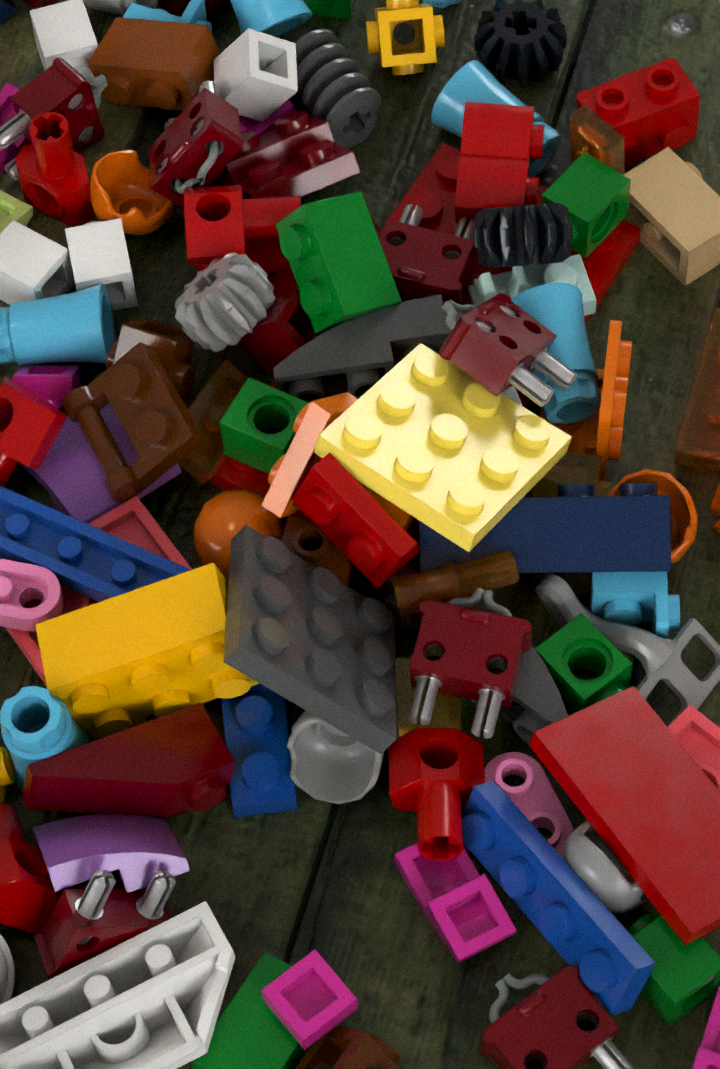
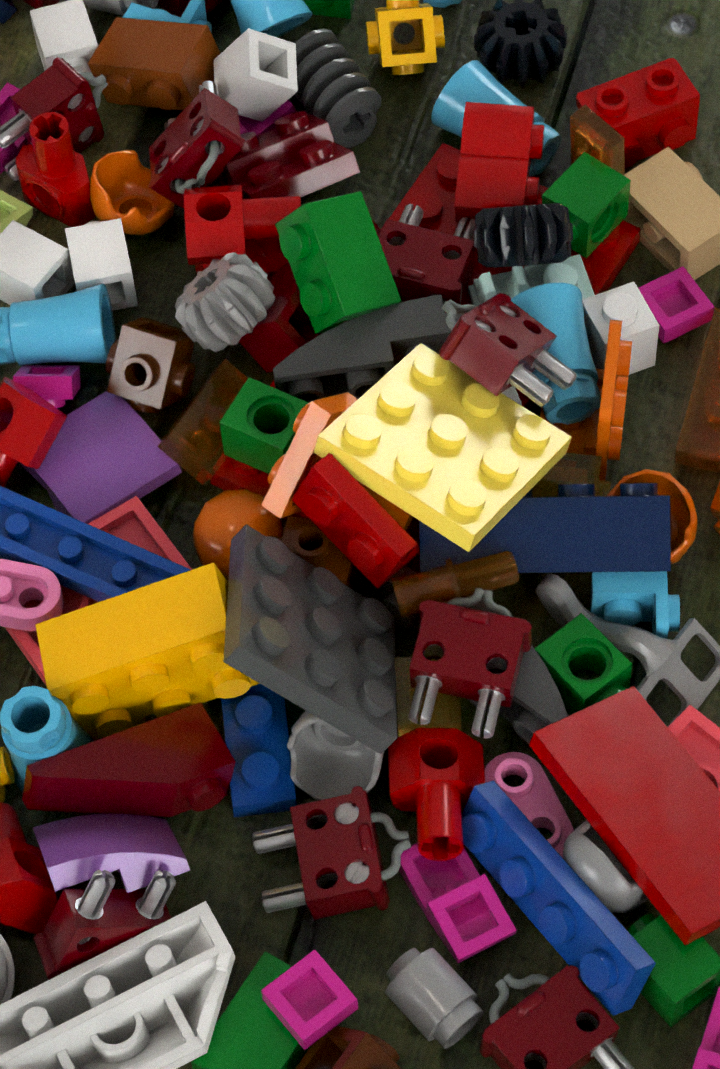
(149, 413): reddish brown plate -> none
(334, 850): none -> dark red piece
(433, 996): none -> light grey brick
(638, 325): none -> white brick
(677, 304): none -> dark pink plate

